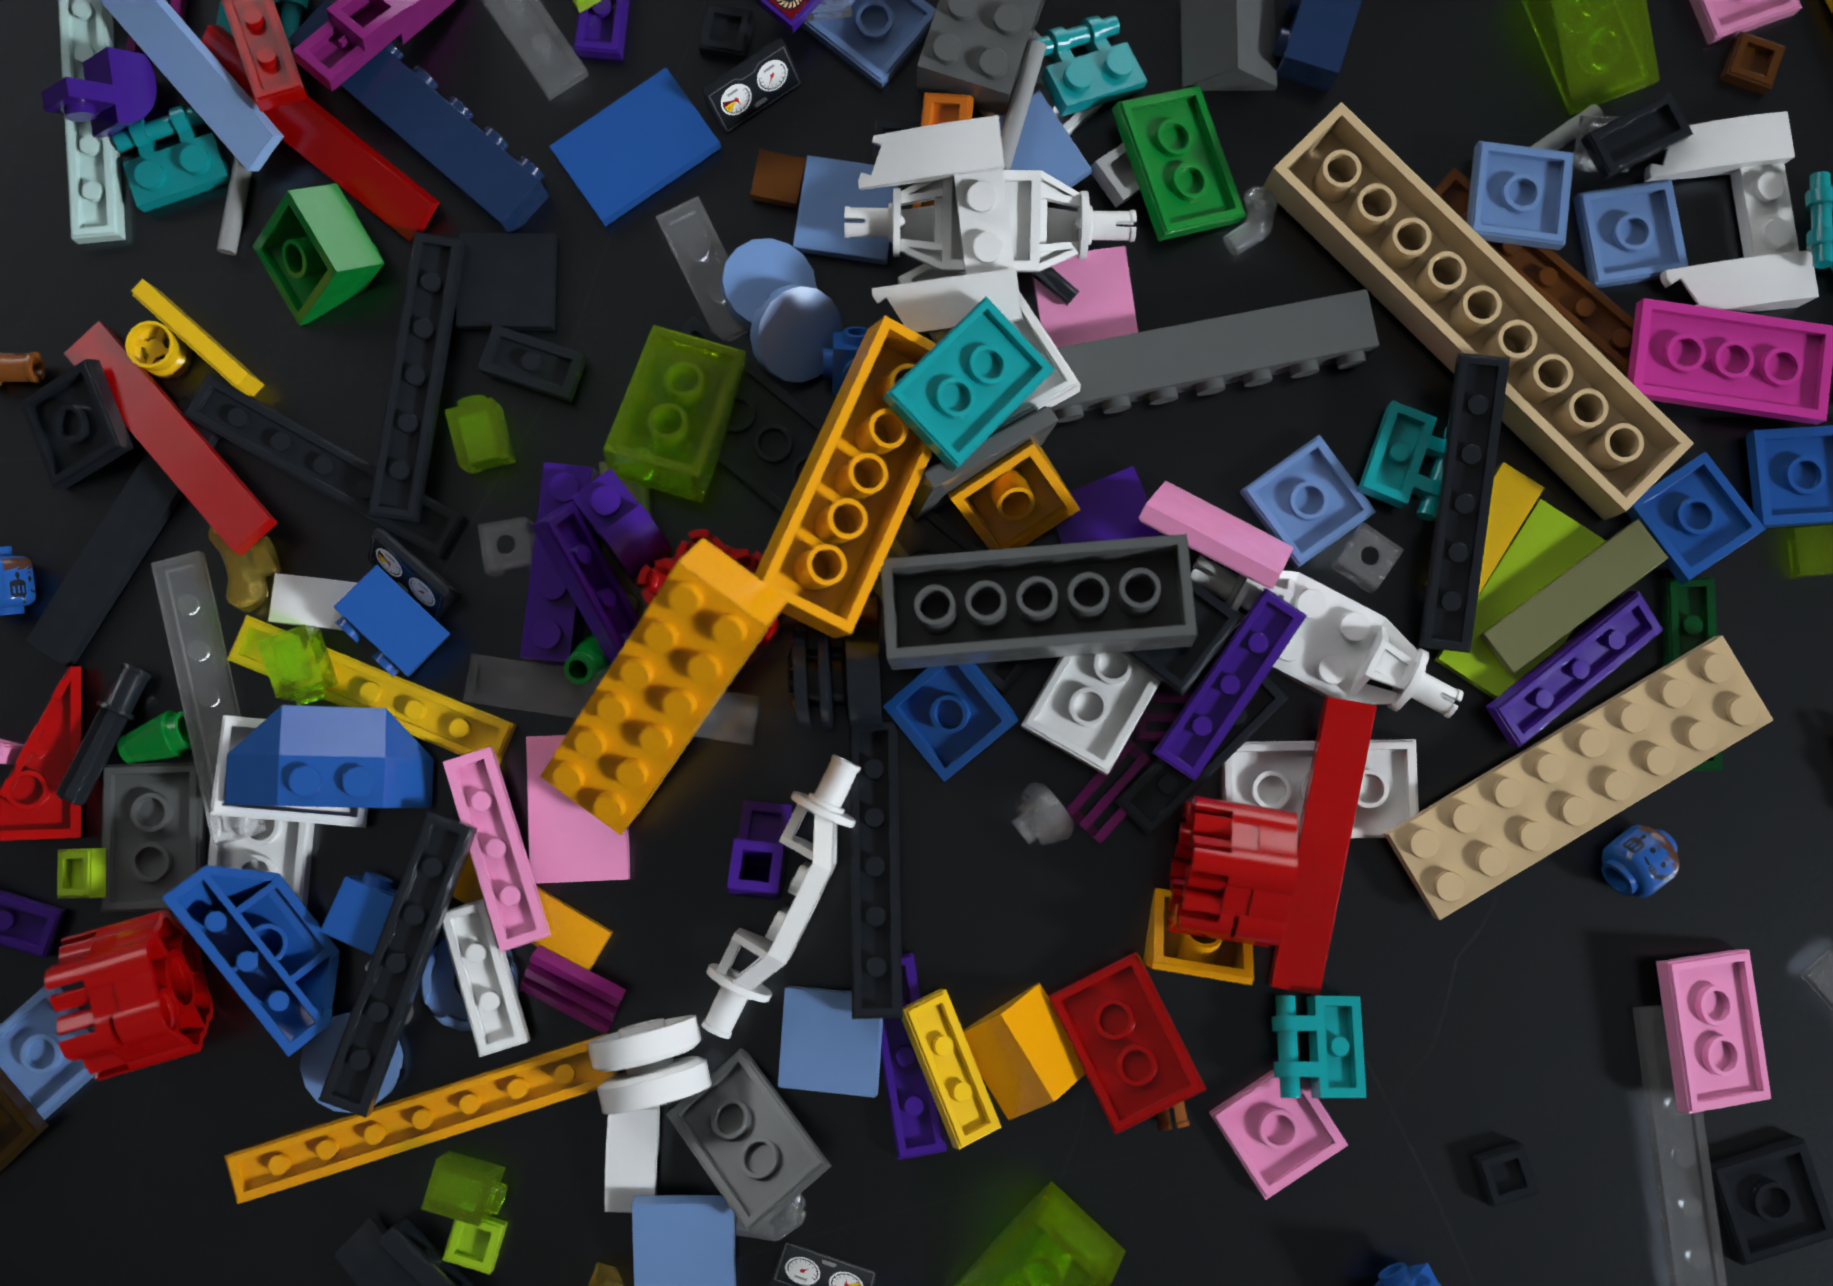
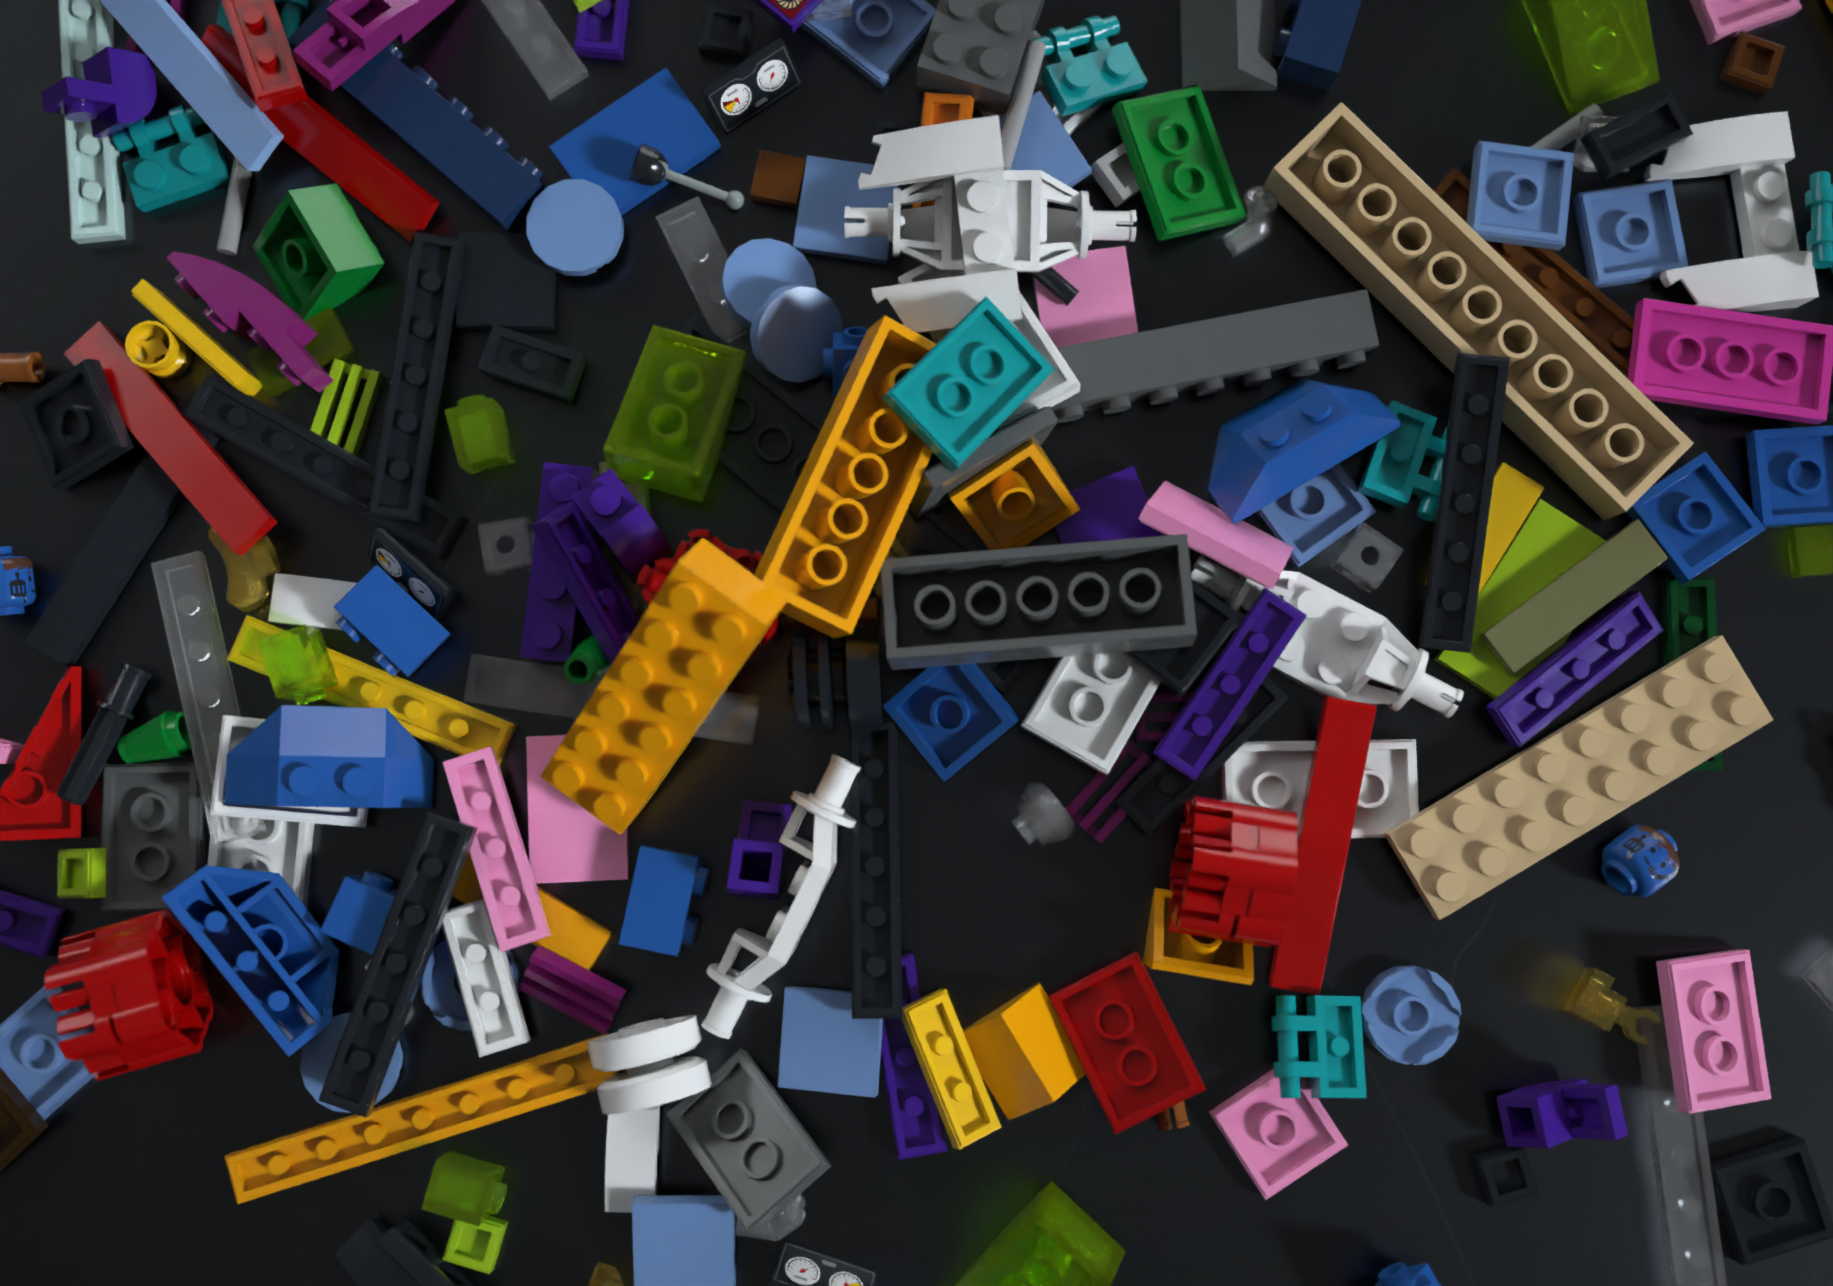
(252, 312): none -> magenta slope
(328, 344): none -> clear neon green tile
(329, 399): none -> lime tile
(575, 227): none -> medium blue tile
(652, 168): none -> hinge
(663, 900): none -> blue brick
(1291, 442): none -> blue wedge
(1410, 1015): none -> medium blue tile
(1561, 1111): none -> dark purple brick
(1601, 1007): none -> clear yellow piece

